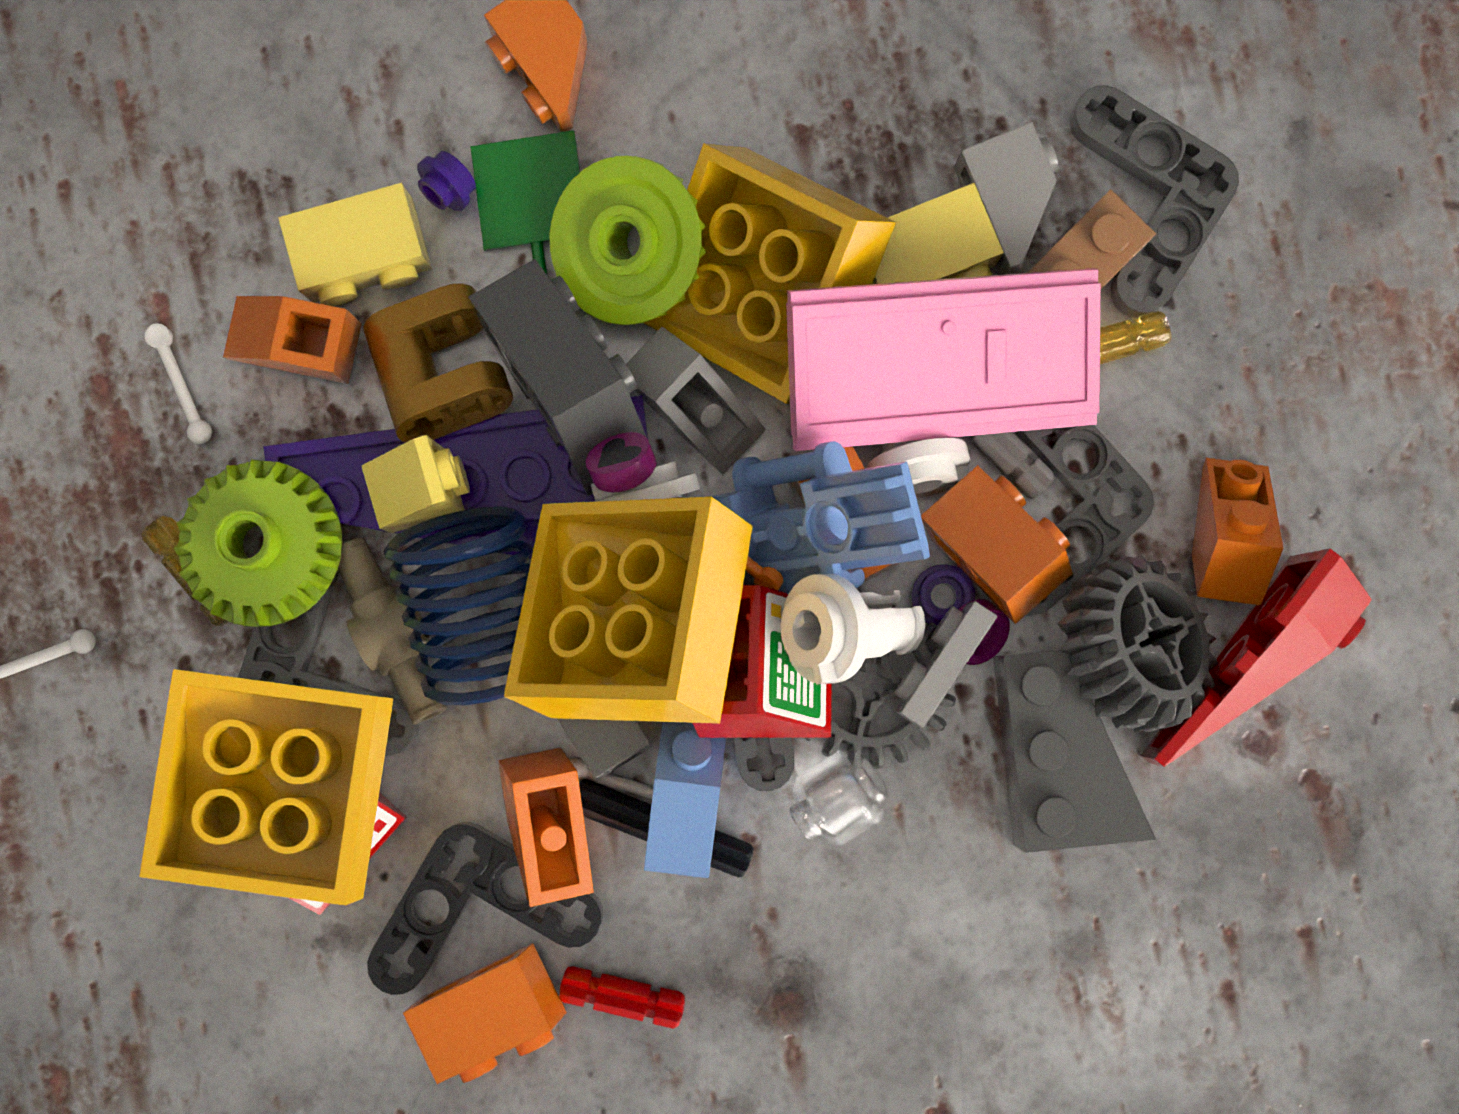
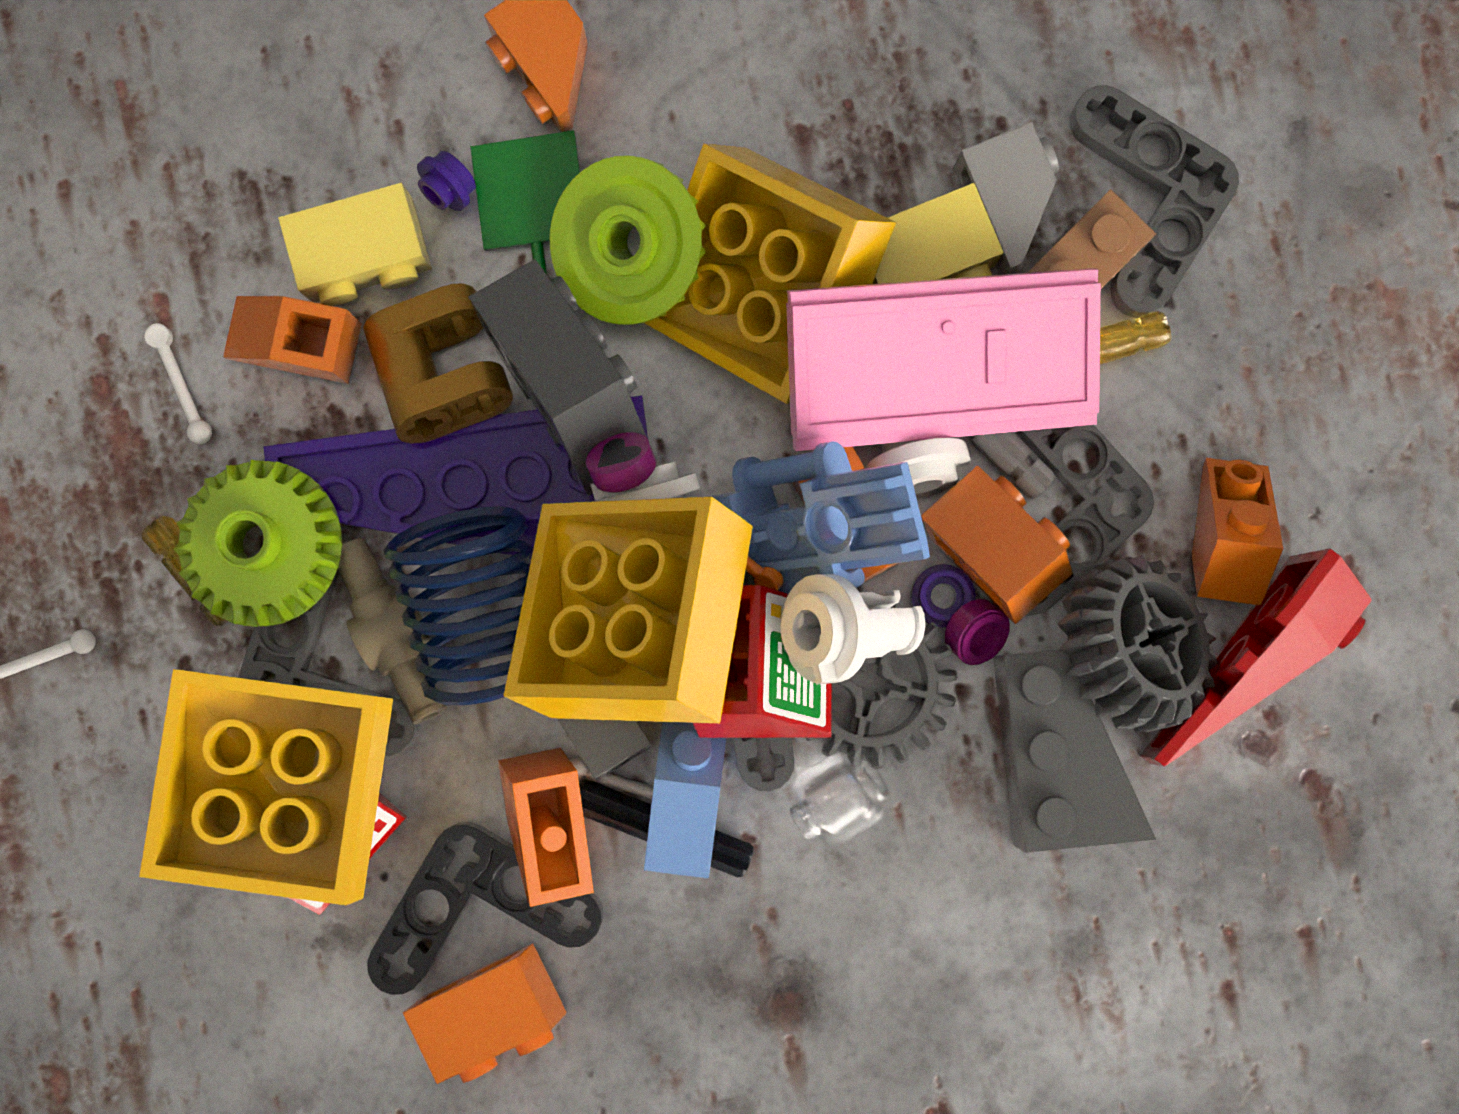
(415, 484): light yellow slope -> none
(622, 997): red axle -> none
(694, 399): light grey slope -> none
(957, 638): light grey plate -> none

